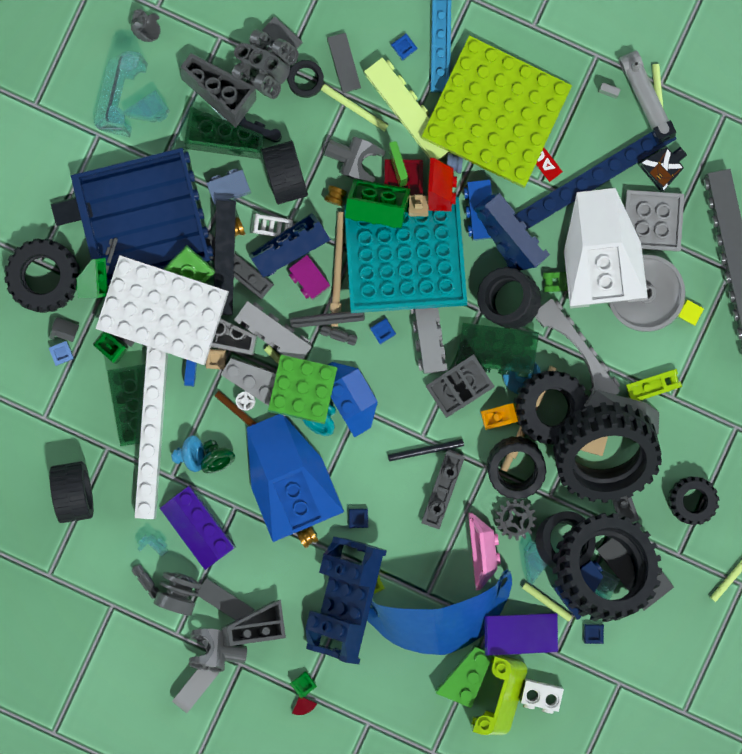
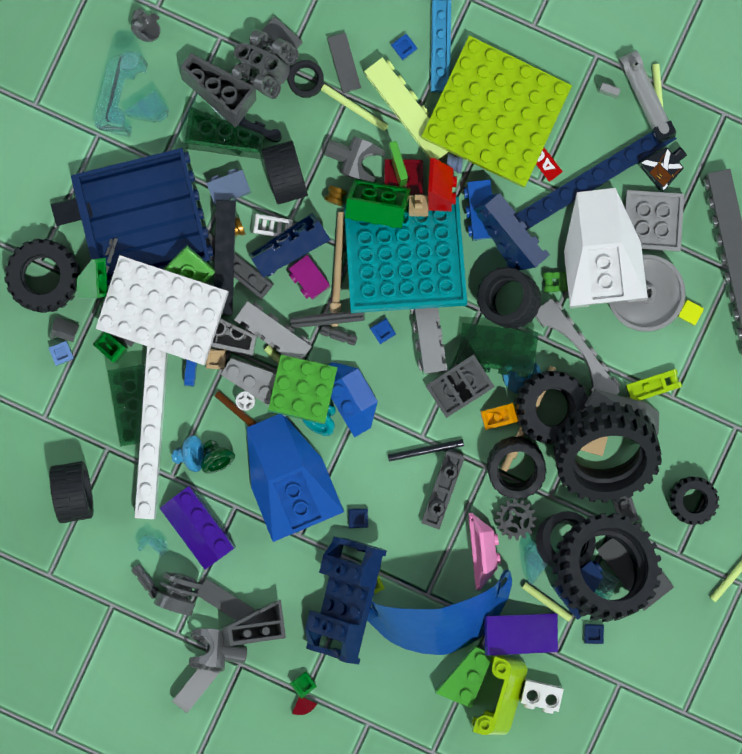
(307, 537): pearl gold wheel -> none

